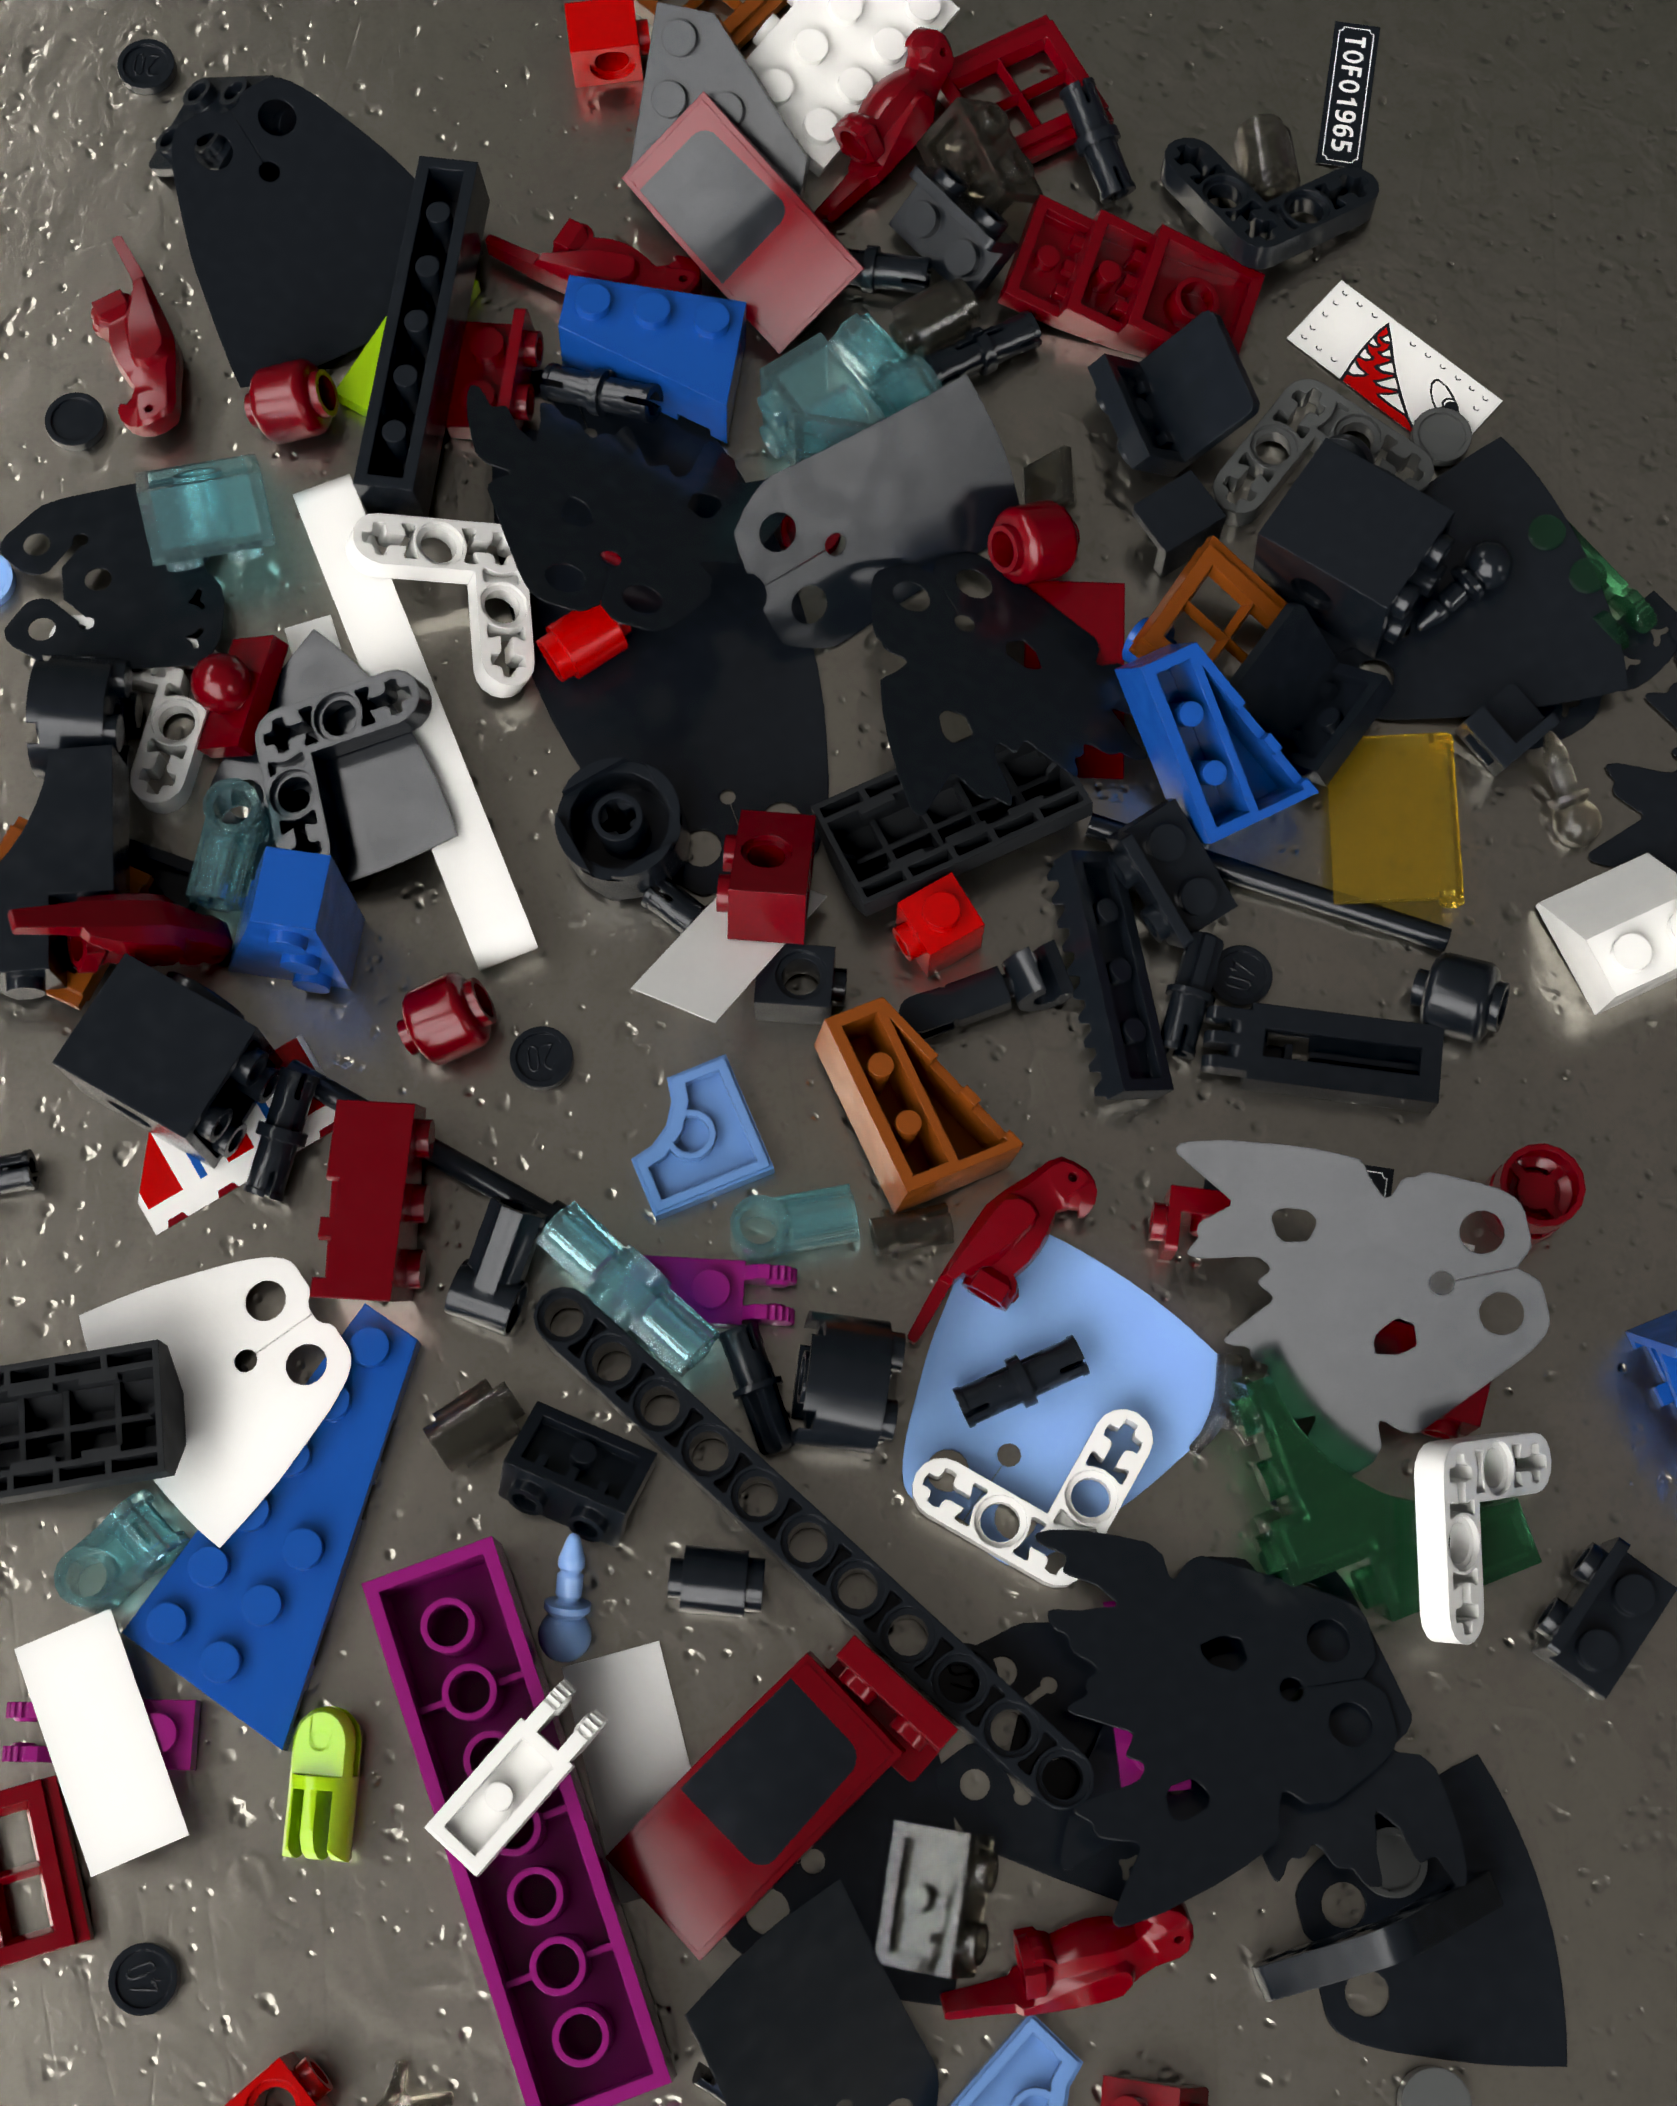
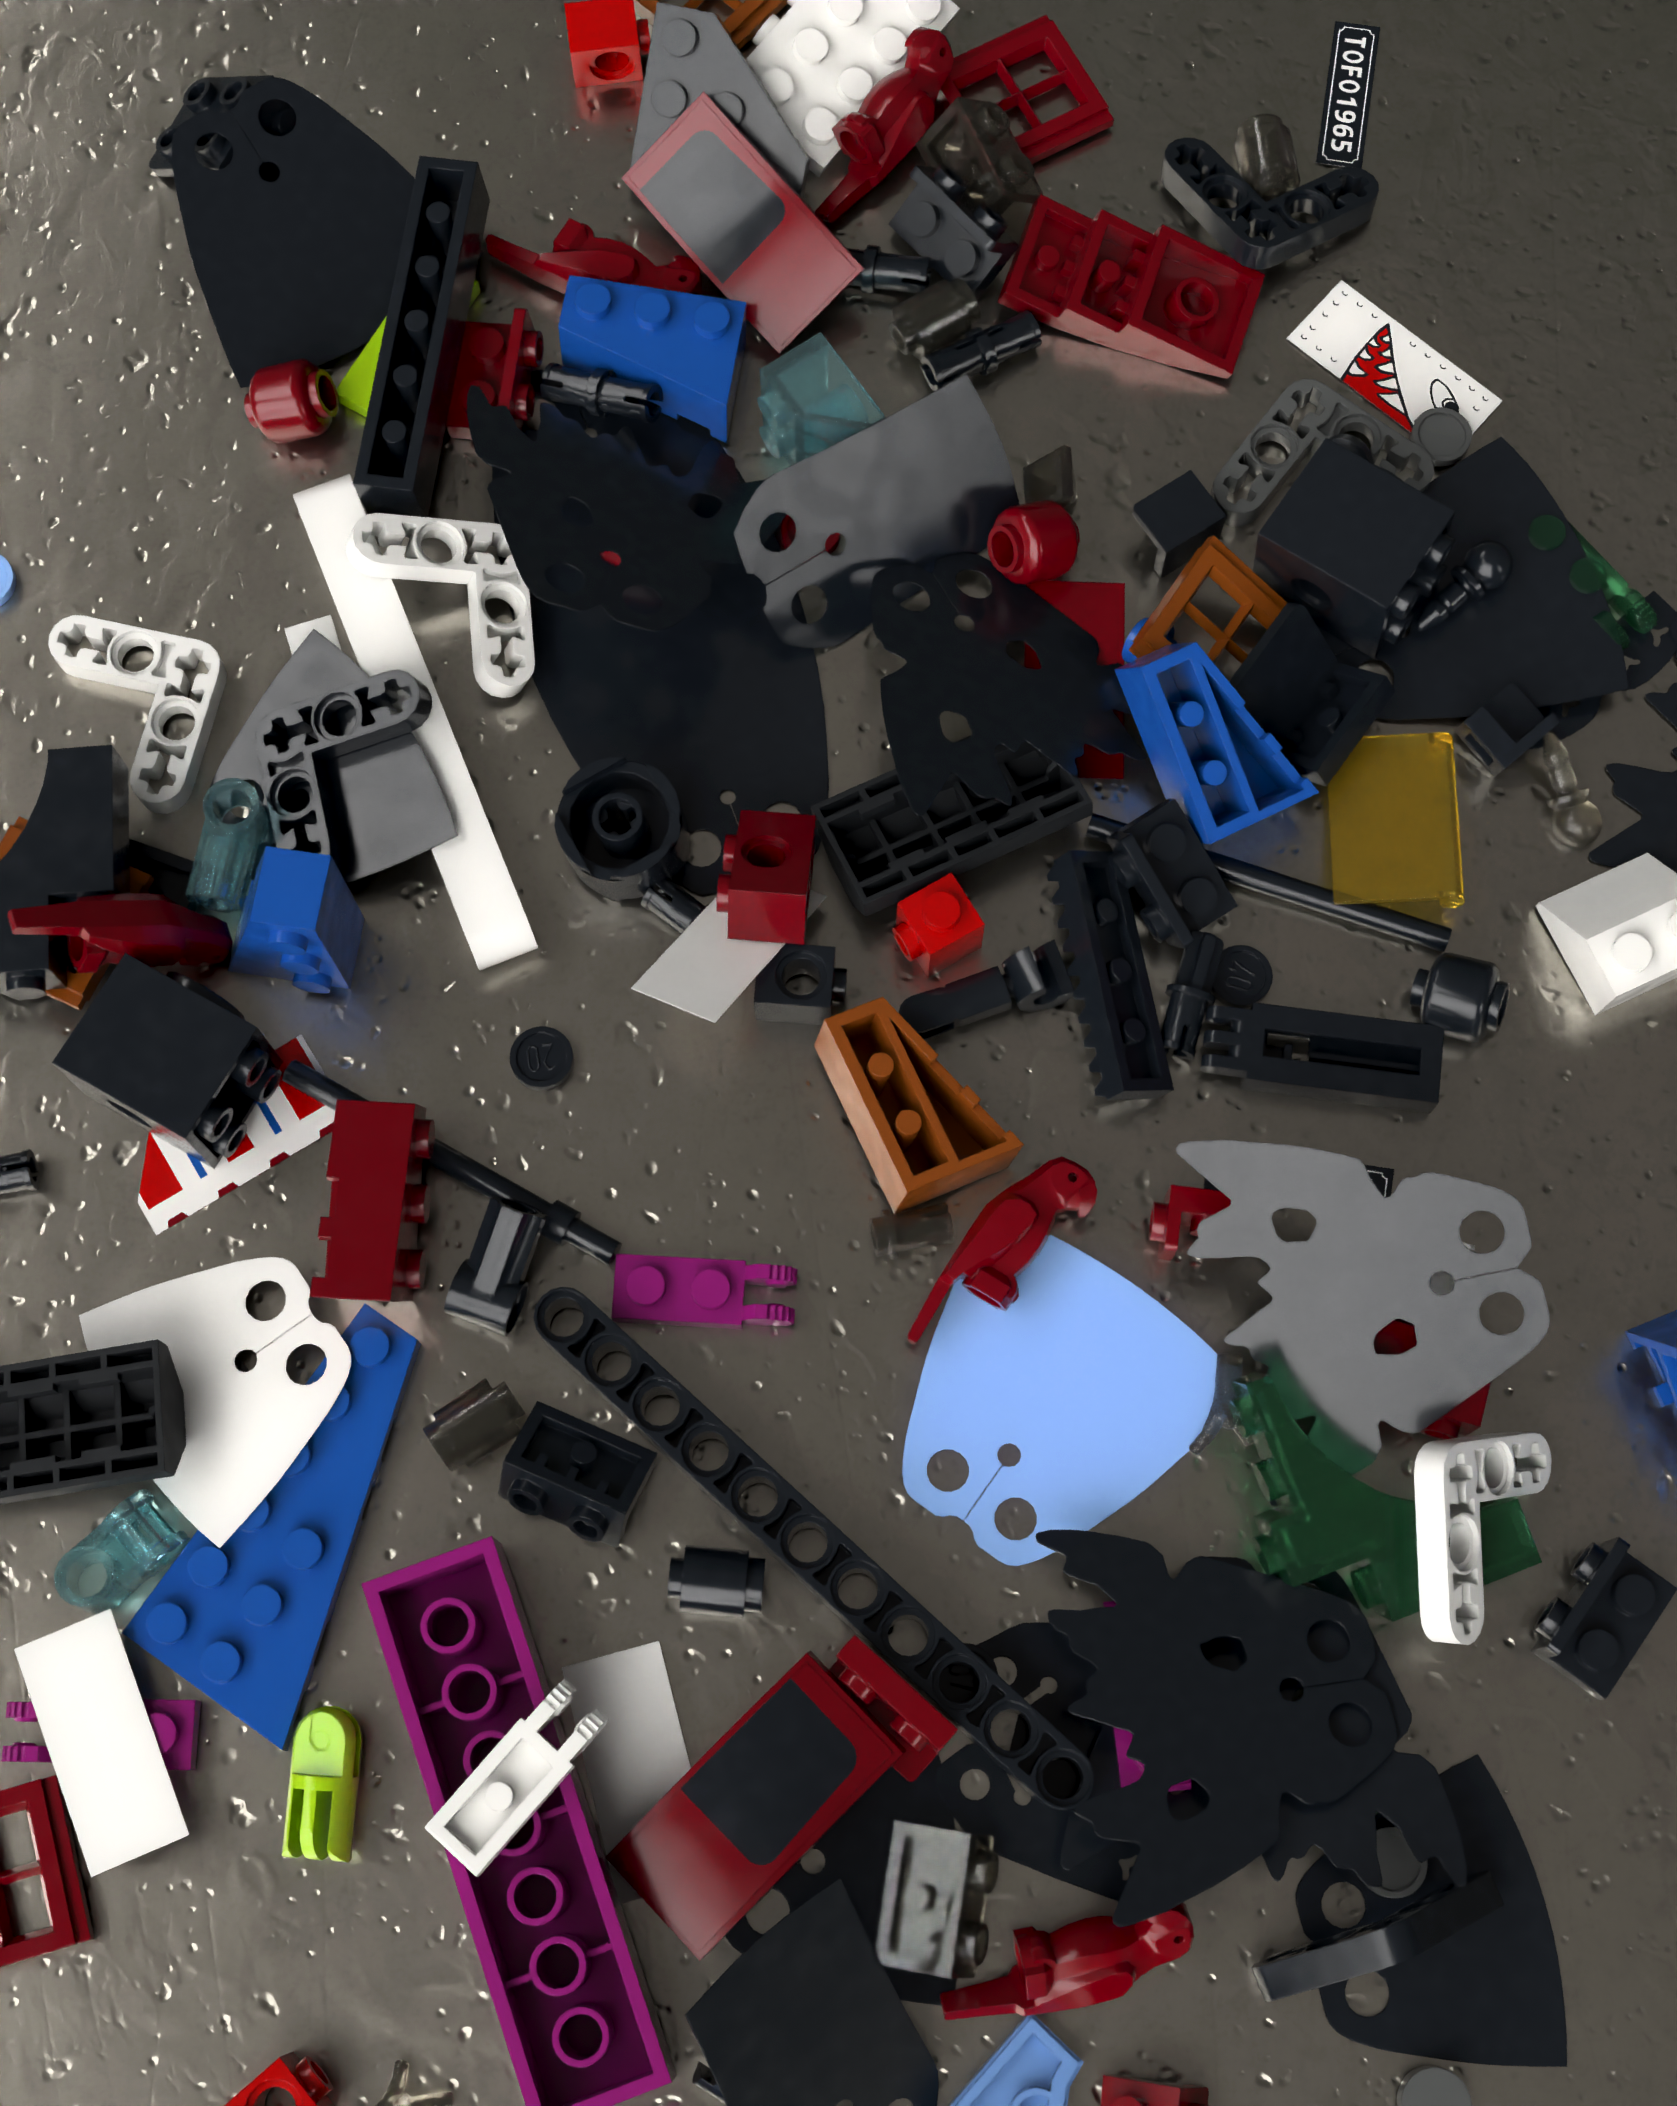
(75, 421): black piece -> none
(81, 705): black brick -> none
(142, 351): dark red animal -> none
(142, 610): black piece -> none
(144, 1979): black piece -> none
(147, 67): black piece -> none
(205, 512): clear light blue slope -> none
(237, 693): dark red tile -> none
(281, 1134): black pin -> none
(446, 1018): dark red head -> none
(565, 1630): light blue bar -> none
(582, 642): red brick -> none
(628, 1288): clear light blue piece -> none
(706, 1143): medium blue tile -> none
(757, 1388): black axle -> none
(801, 1220): clear light blue piece -> none
(846, 1382): black brick -> none
(882, 366): clear light blue piece -> none
(1021, 1381): black pin -> none
(1061, 1513): white beam -> none
(1097, 140): black pin -> none
(1177, 397): black bracket -> none
(1545, 1184): dark red wheel -> none

